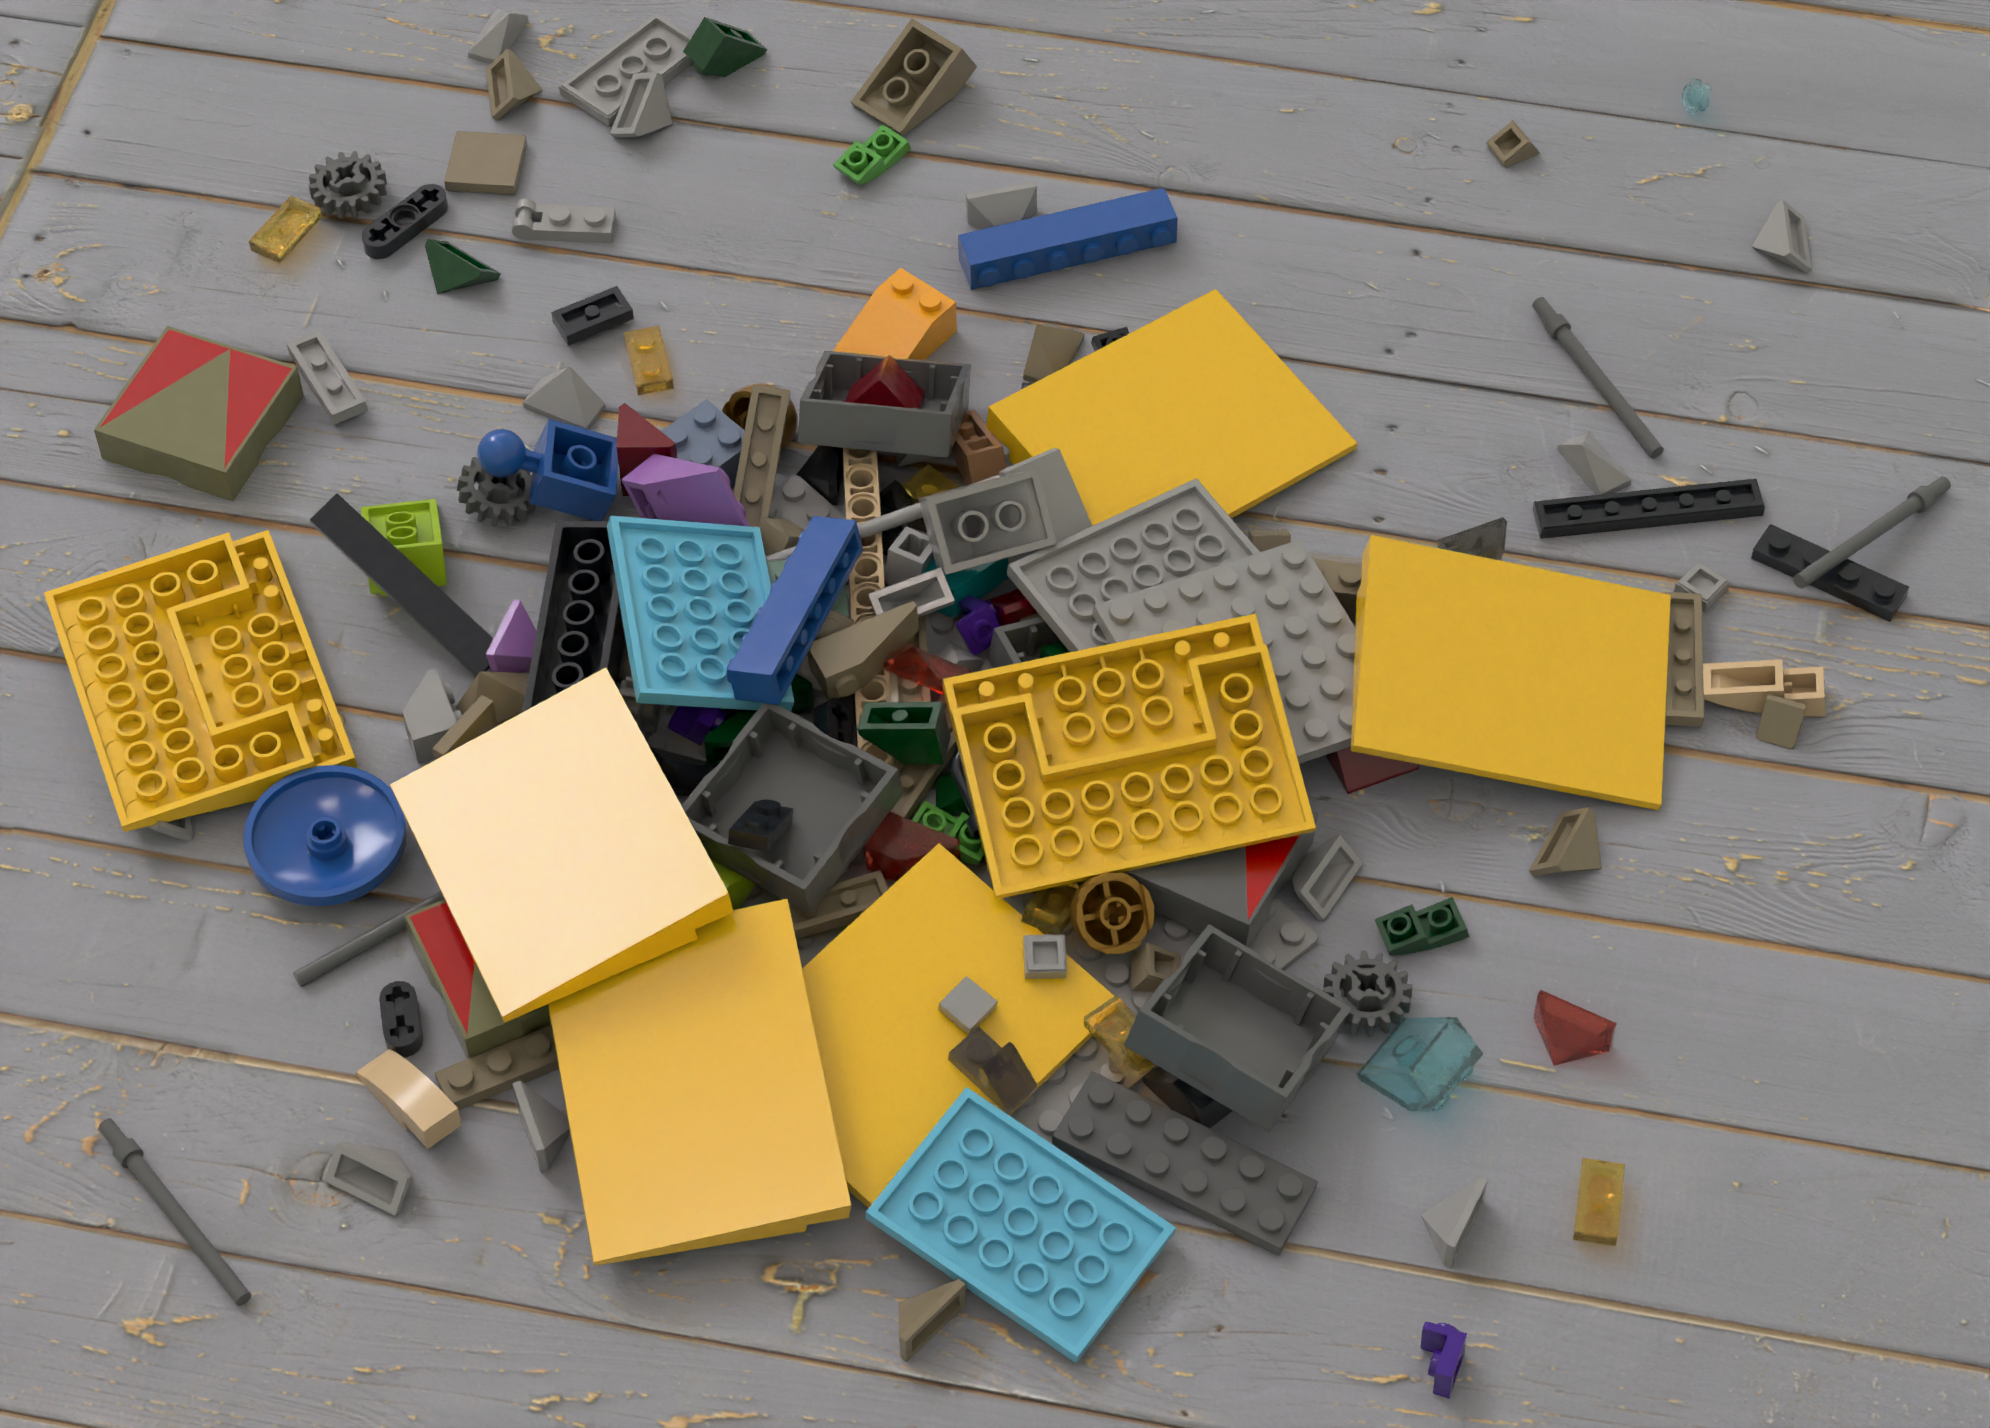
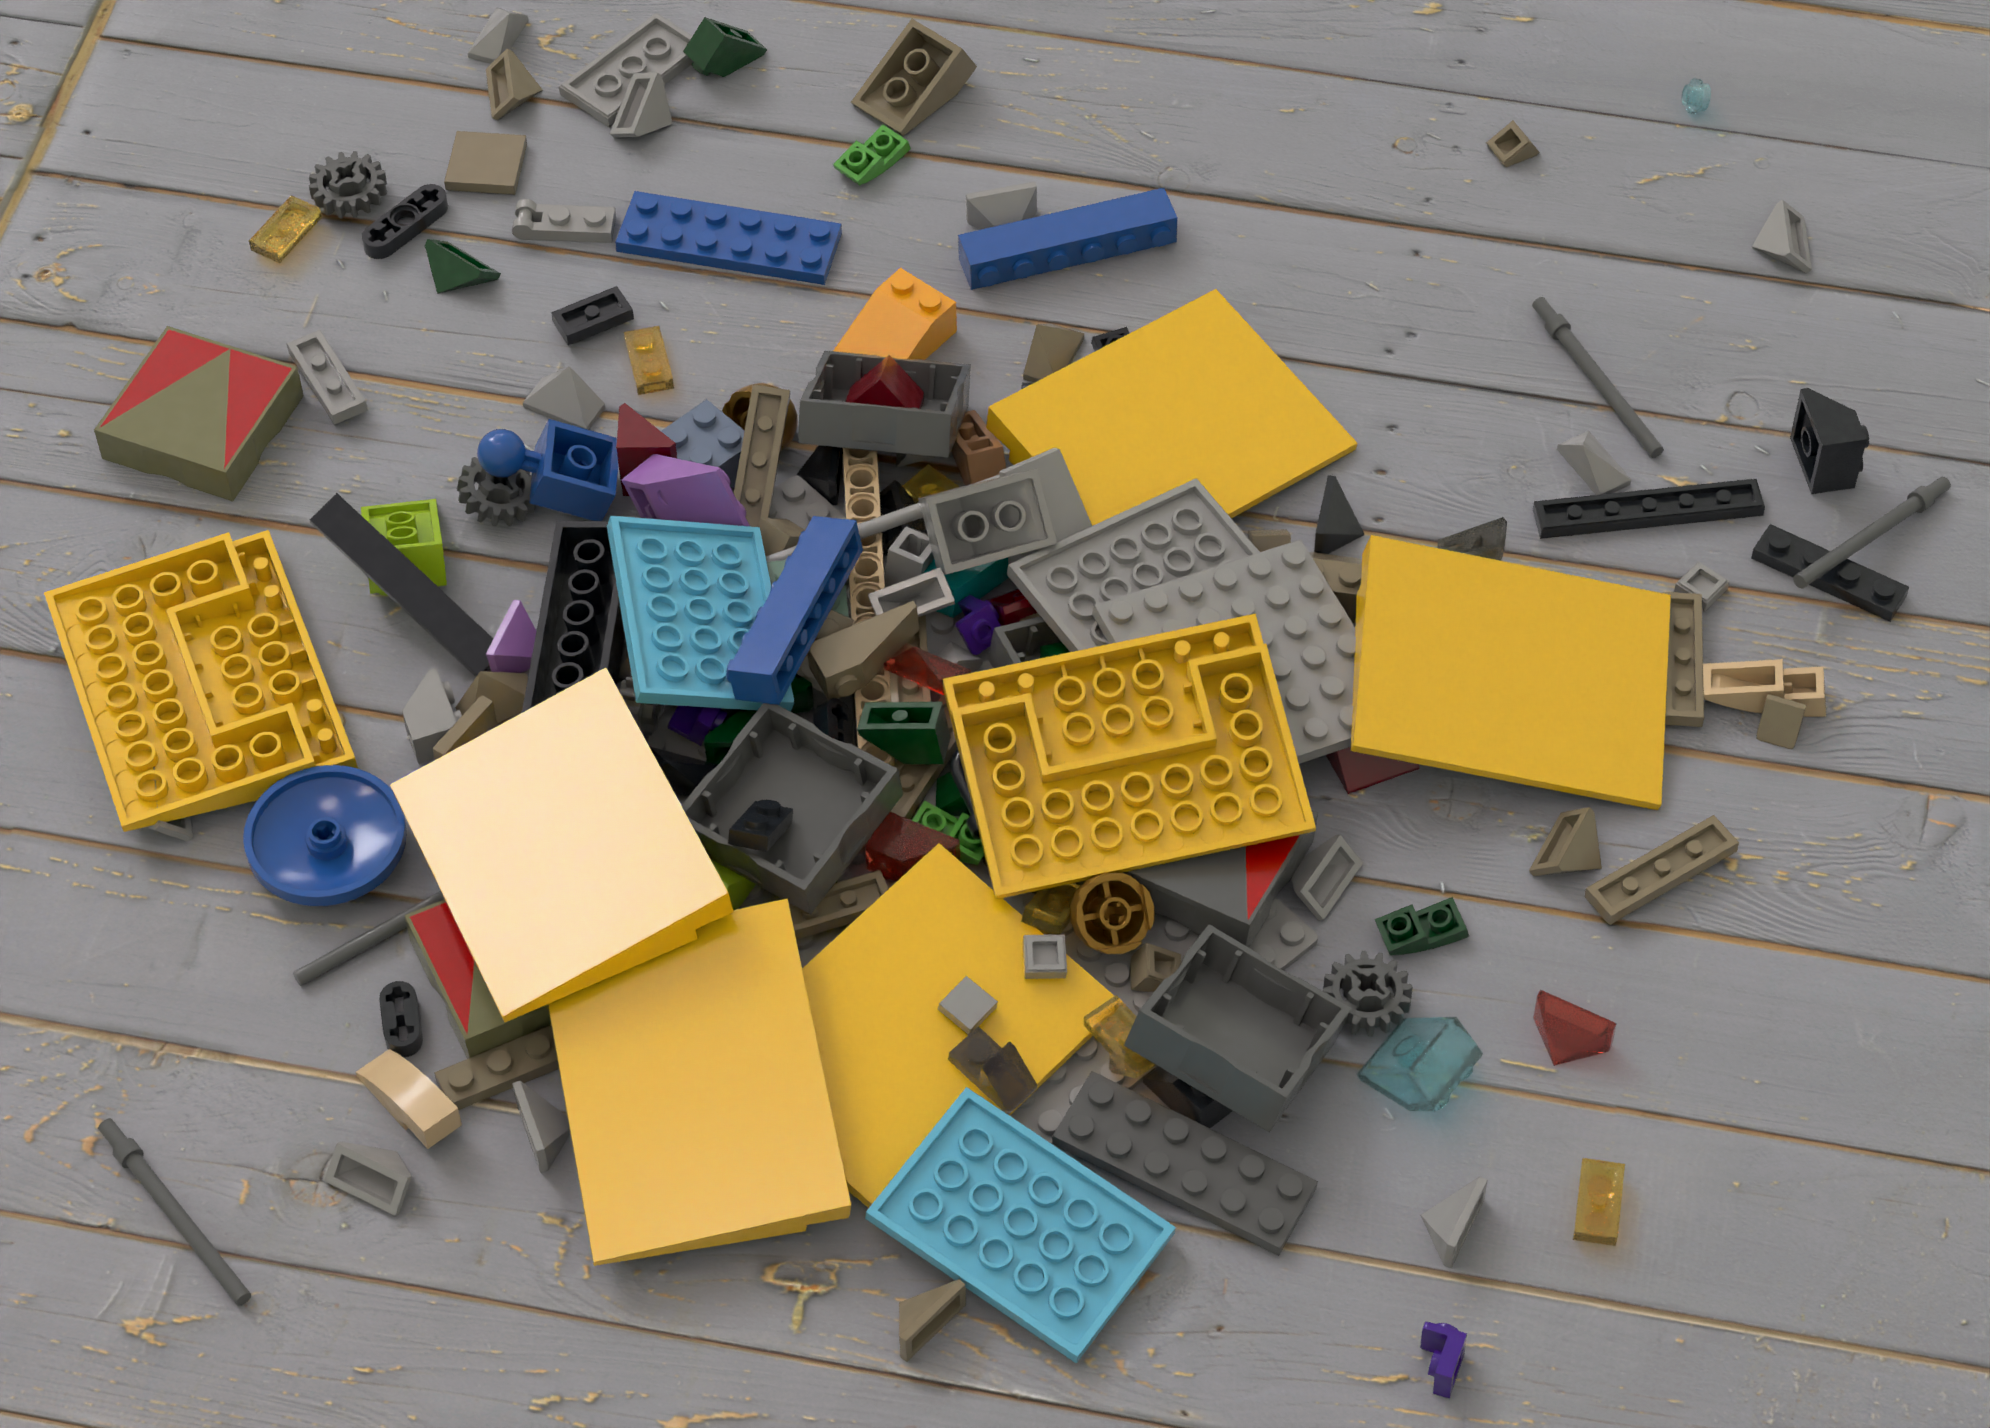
(729, 237): none -> blue plate
(1336, 520): none -> black slope
(1661, 869): none -> dark tan plate
(1828, 442): none -> black slope

